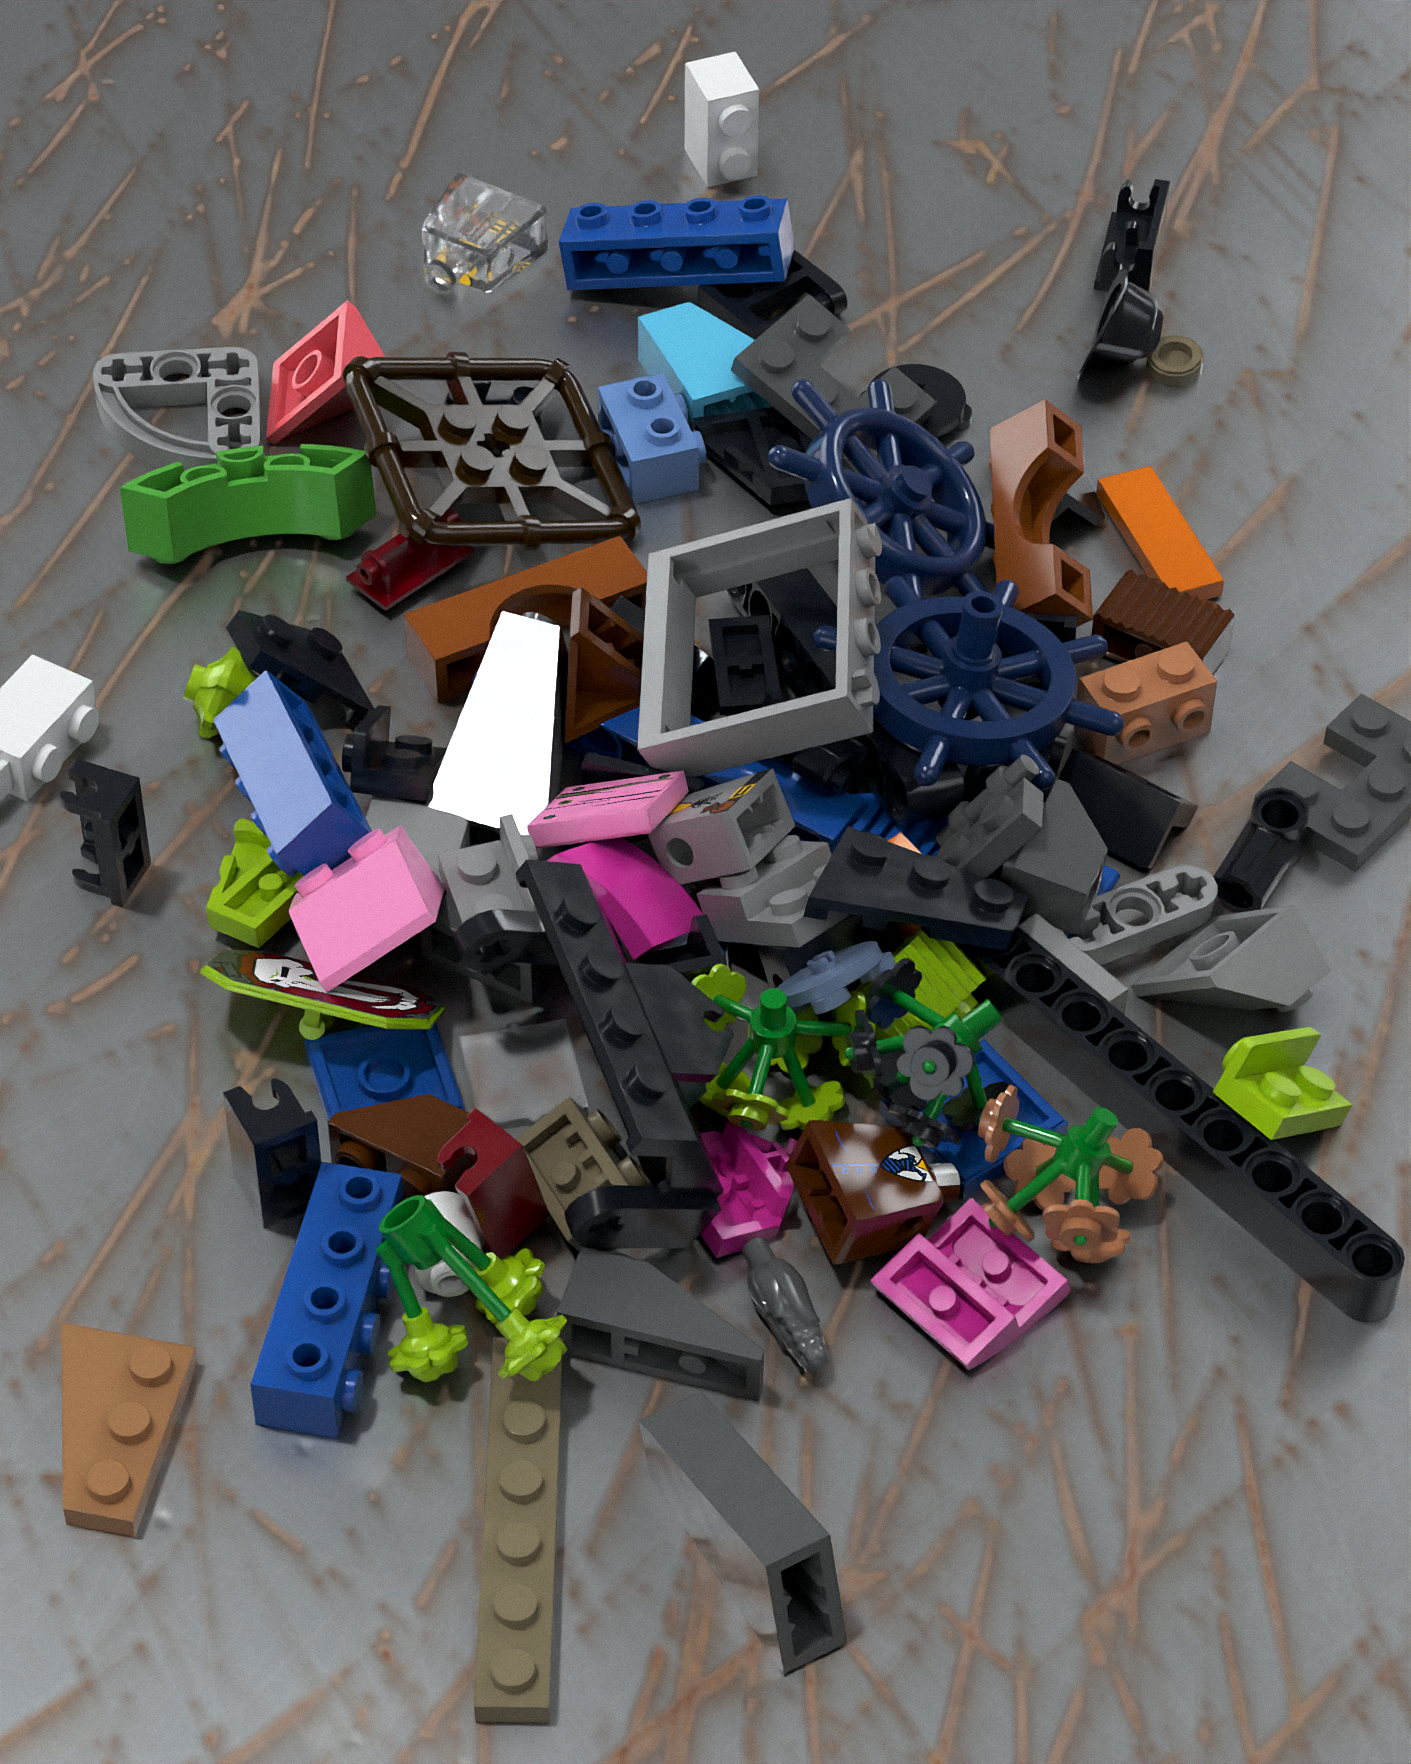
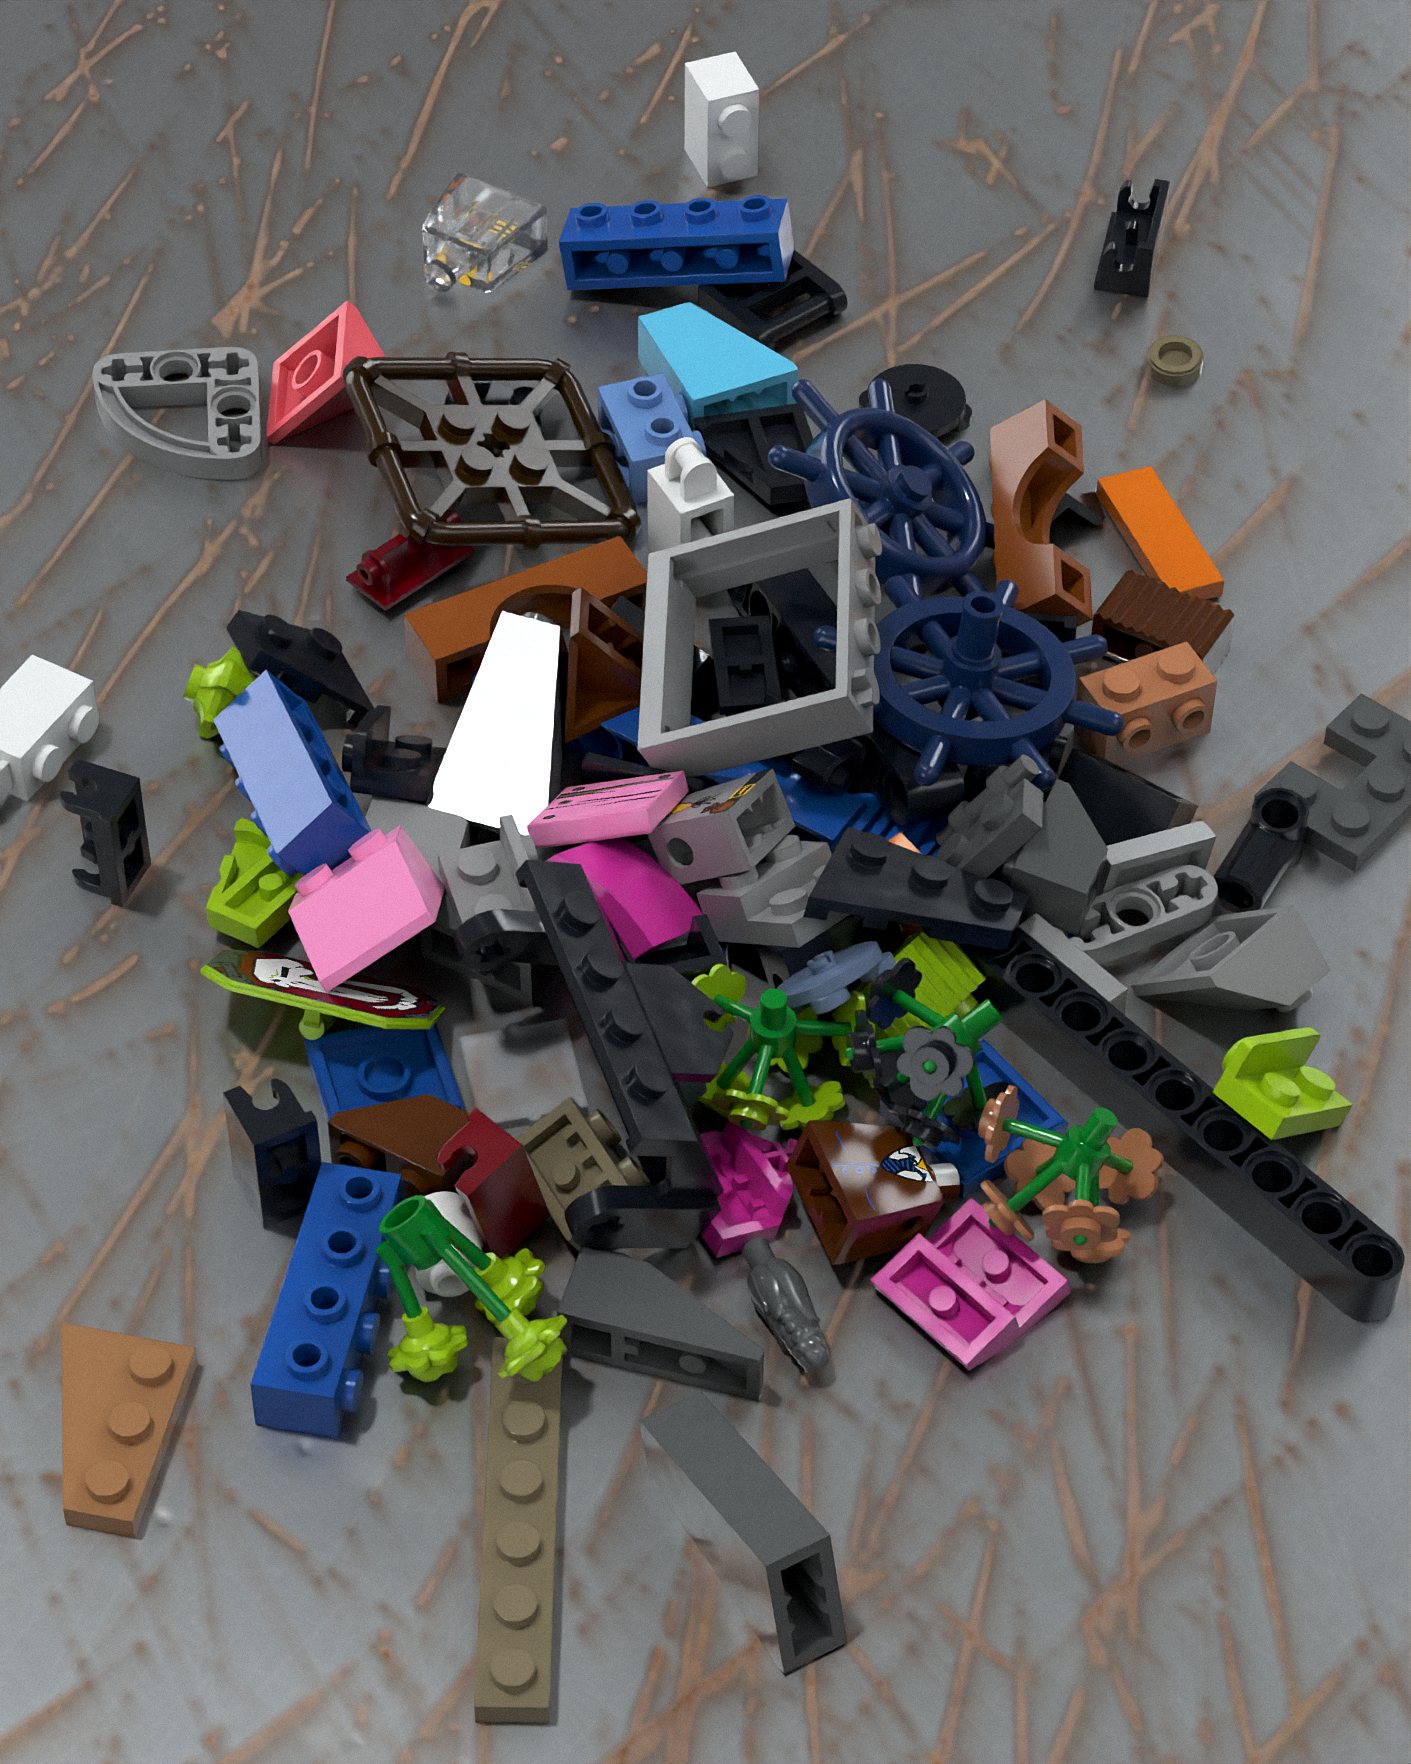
(246, 496): bright green brick -> none
(686, 498): none -> white brick
(796, 349): dark grey plate -> none
(1127, 324): black piece -> none
(1156, 852): none -> light grey tile

